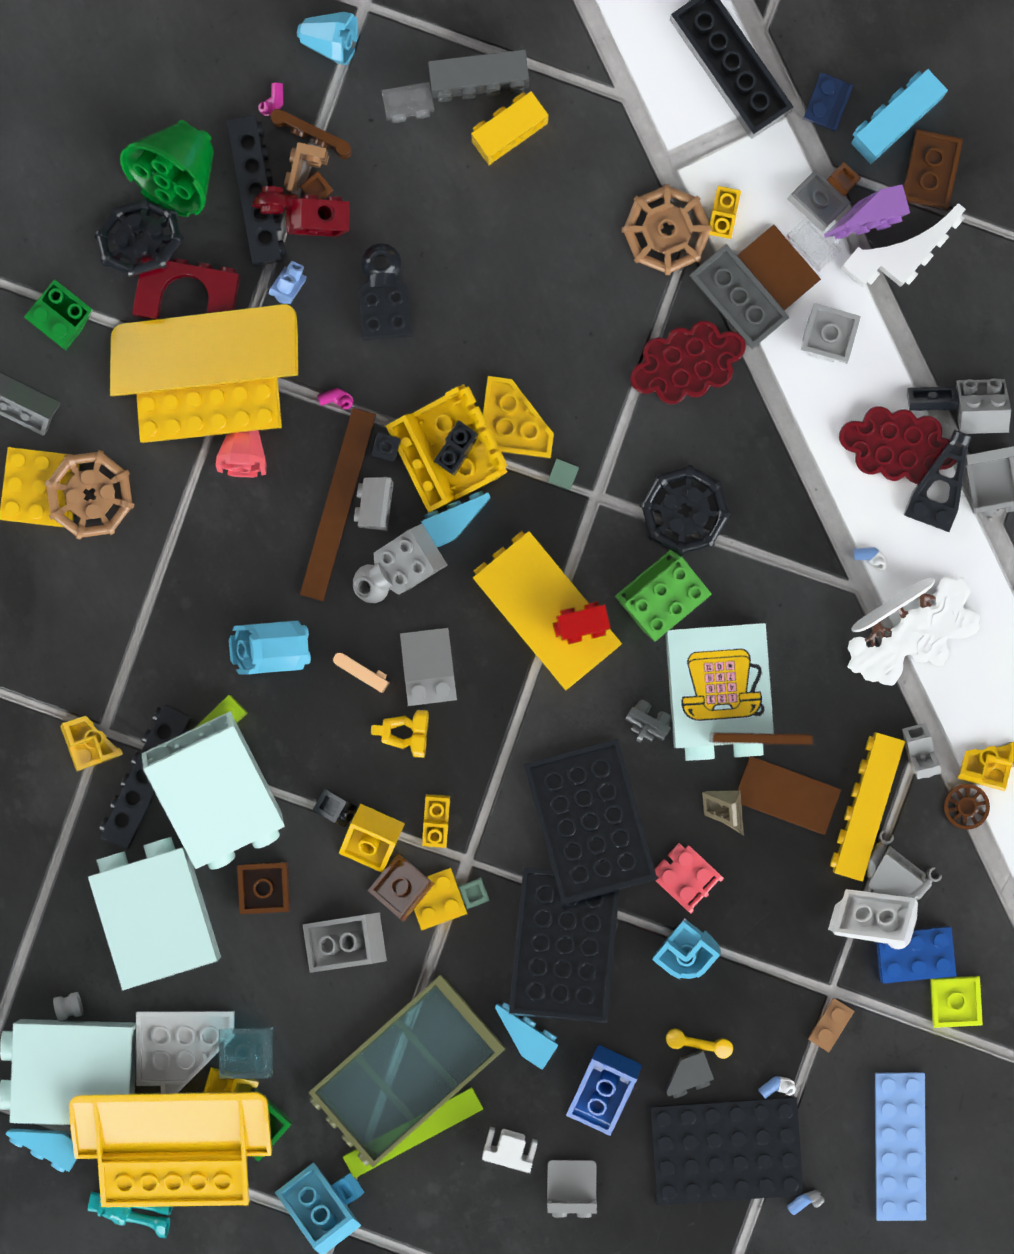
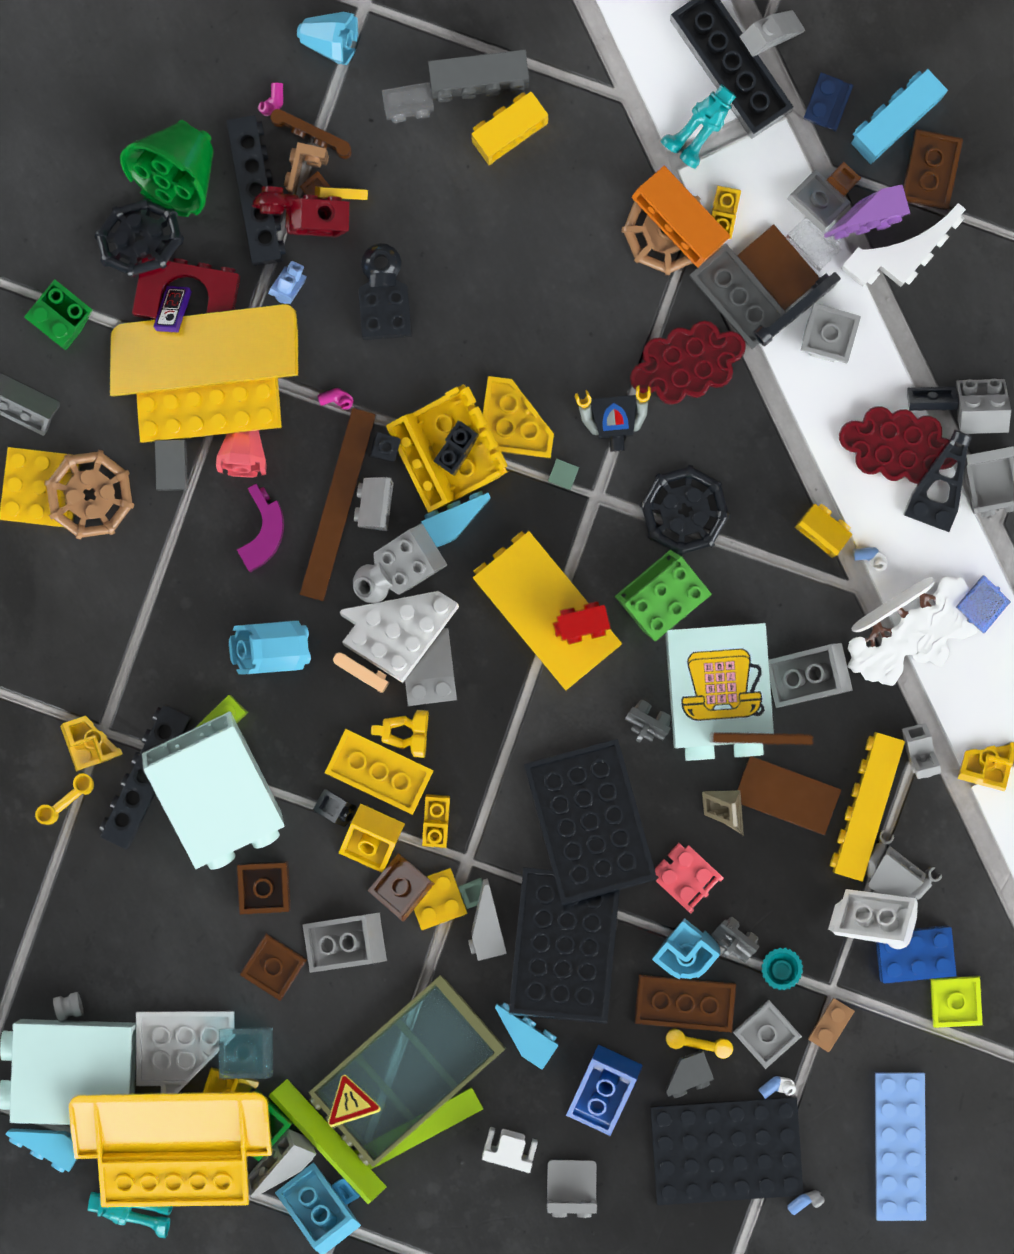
(82, 785): none -> yellow bar
(153, 914): light aqua brick -> none
(171, 465): none -> dark grey panel
(172, 309): none -> tile
(269, 539): none -> magenta arch
(273, 967): none -> reddish brown tile
(288, 1158): none -> light grey slope
(327, 1141): none -> lime tile
(345, 193): none -> yellow tile
(350, 1103): none -> piece
(379, 771): none -> yellow plate
(398, 630): none -> white wing
(486, 930): none -> light grey slope
(614, 416): none -> torso
(680, 216): none -> orange brick
(685, 1003): none -> reddish brown tile
(711, 115): none -> teal piece
(734, 941): none -> dark grey hips
(767, 1034): none -> light grey tile
(771, 31): none -> light grey slope
(782, 968): none -> teal hat
(809, 675): none -> light grey slope
(820, 288): none -> black plate
(824, 529): none -> yellow slope
(966, 806): reddish brown wheel -> none
(983, 604): none -> clear blue piece

